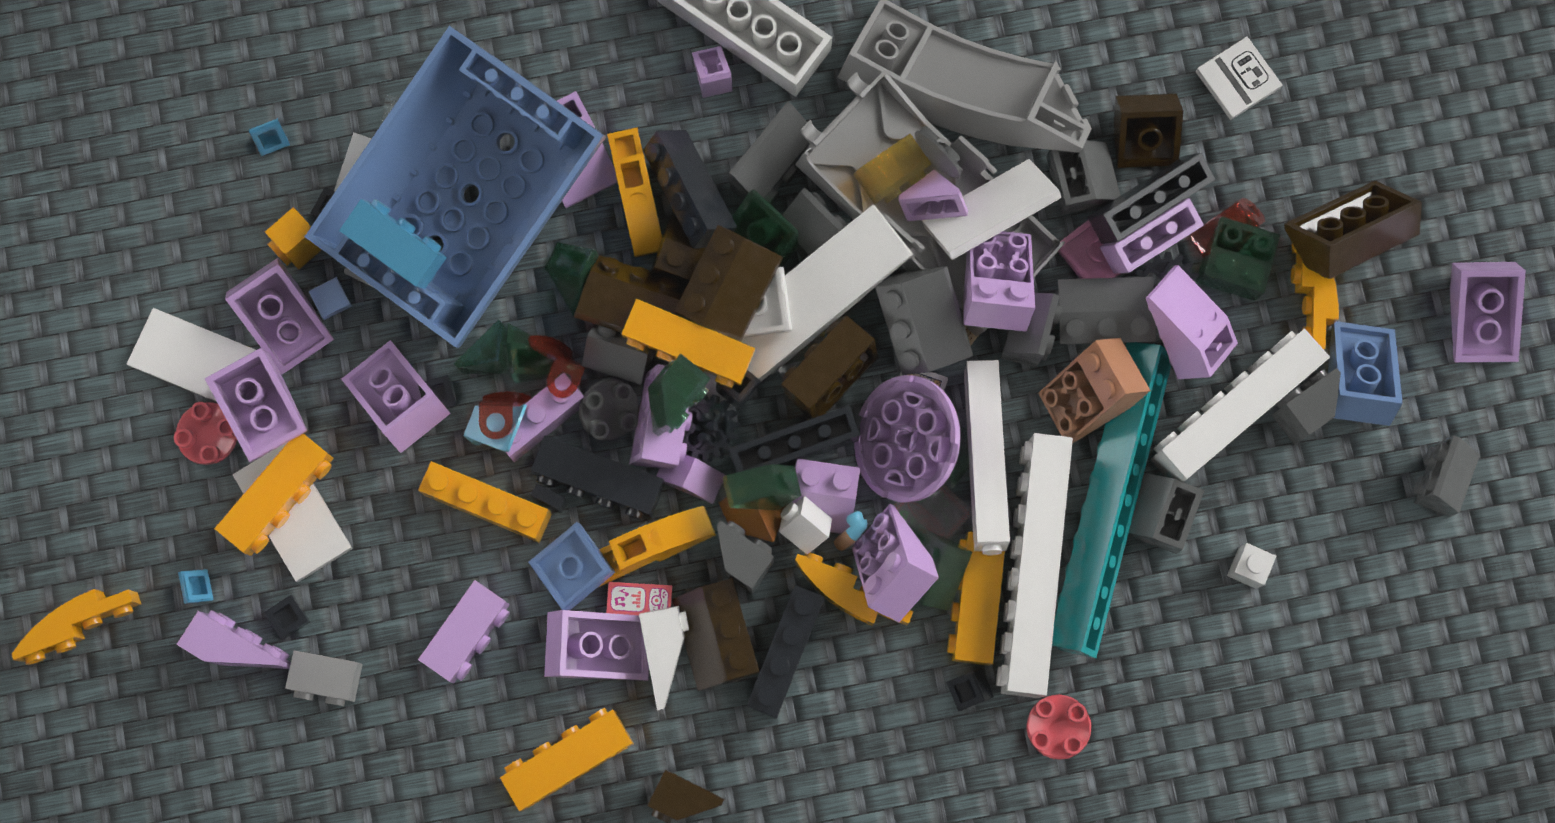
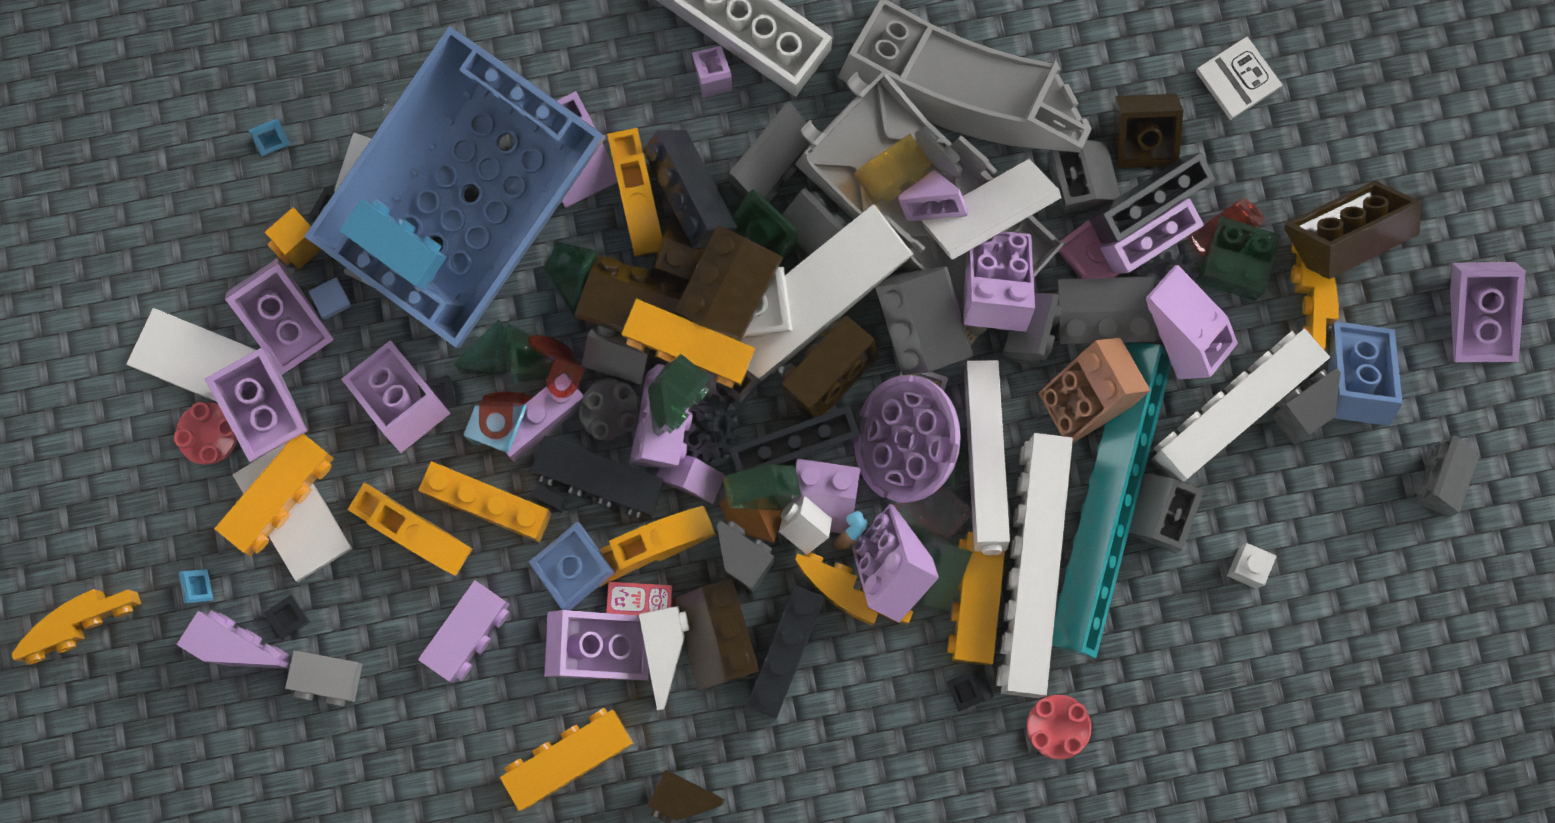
(409, 529): none -> light orange slope

